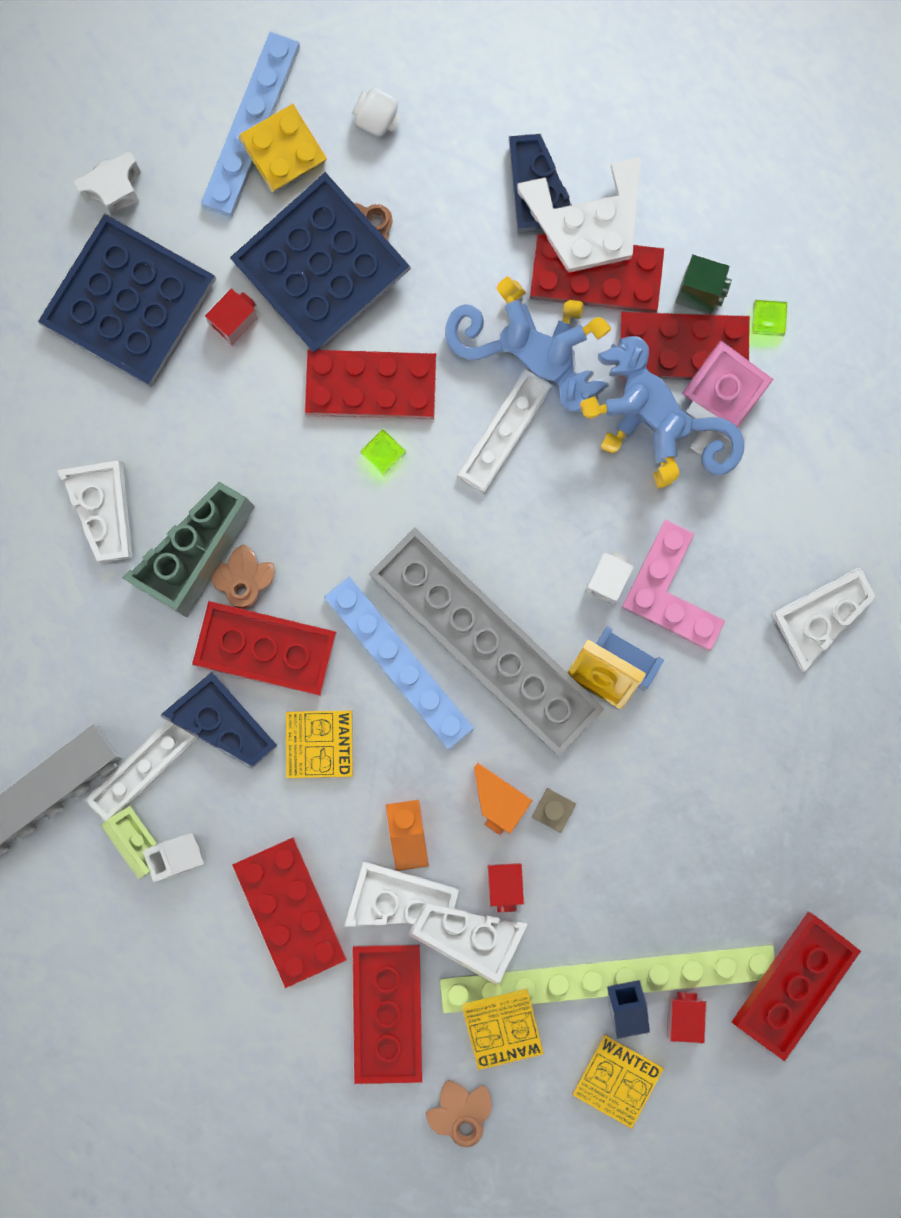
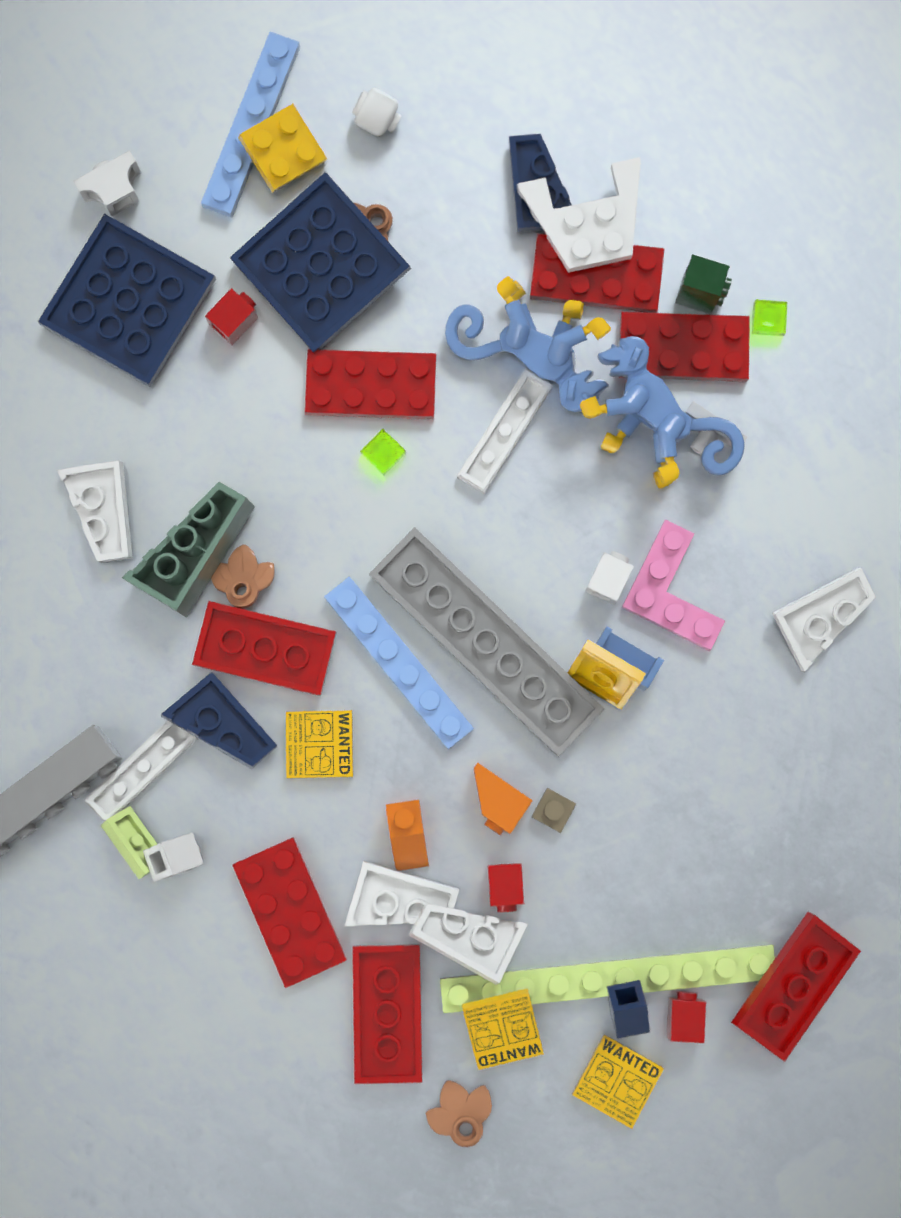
(727, 384): bright pink tile -> none

